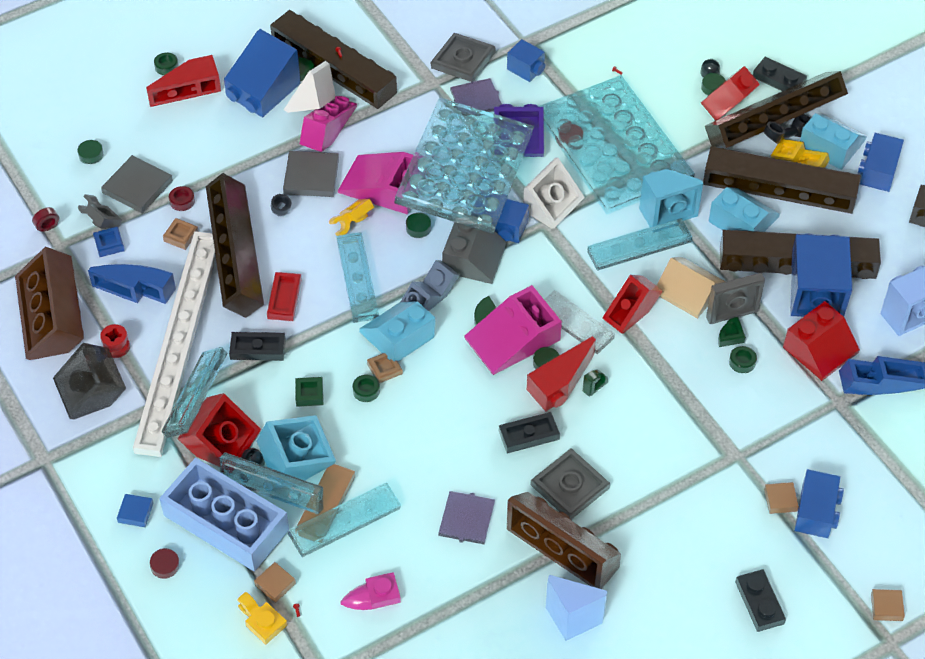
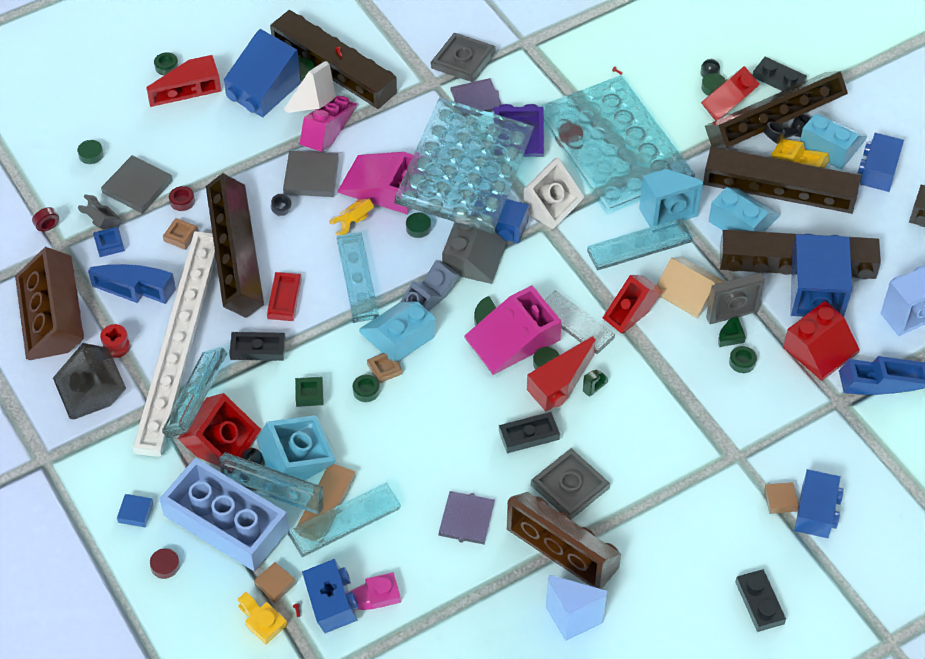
(329, 610): none -> blue brick
(526, 60): blue brick -> none
(887, 605): medium nougat tile -> none

